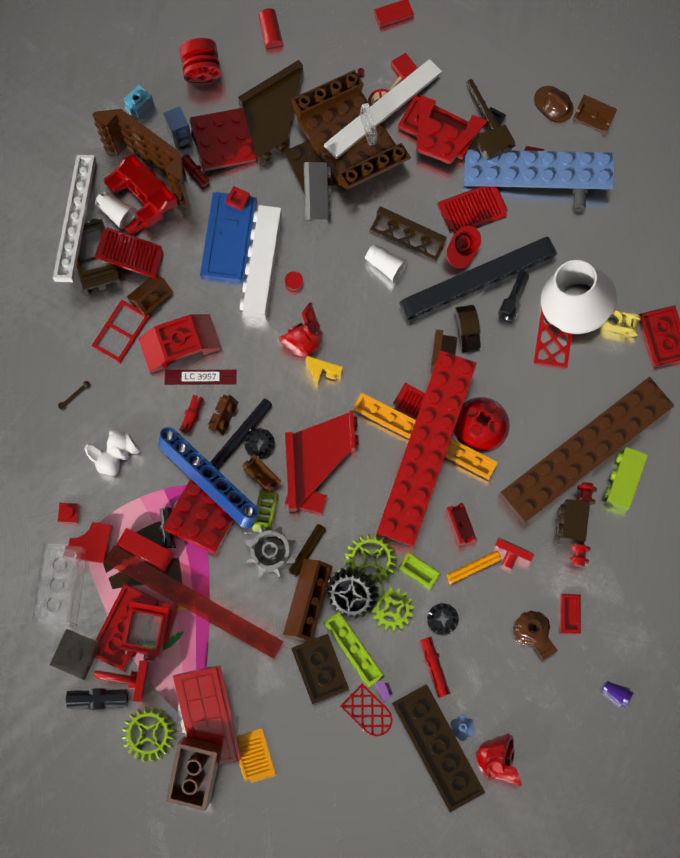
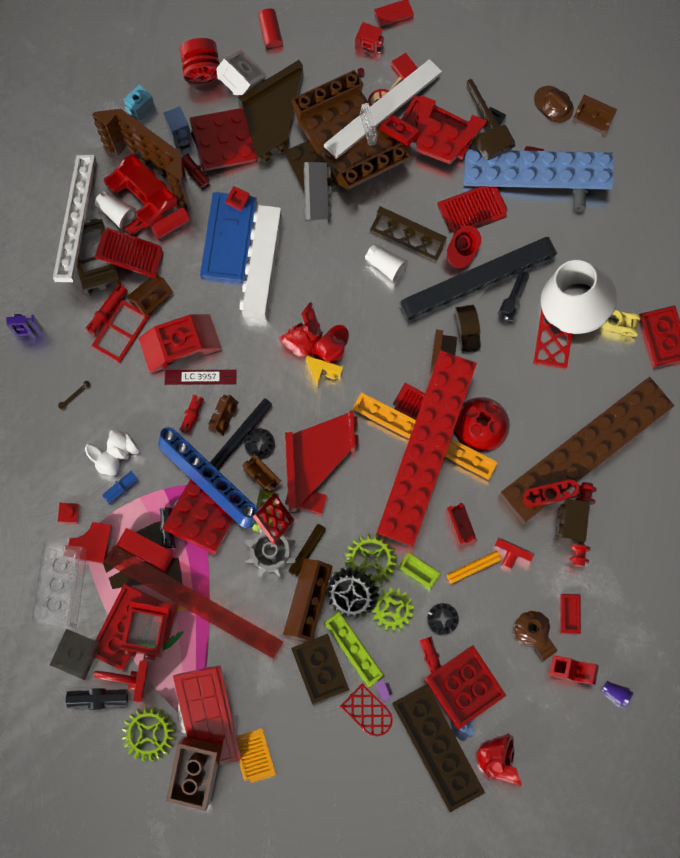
(22, 325): none -> dark purple plate
(106, 309): none -> red pin
(120, 487): none -> blue axle
(170, 223): none -> red brick
(239, 73): none -> white slope
(265, 525): none -> red window
(293, 281): red tile -> none
(331, 346): none -> red piece
(369, 37): none -> red window
(400, 130): none -> red plate
(465, 687): none -> red plate
(566, 495): none -> red beam
(573, 670): none -> red brick
(625, 478): lime brick -> none

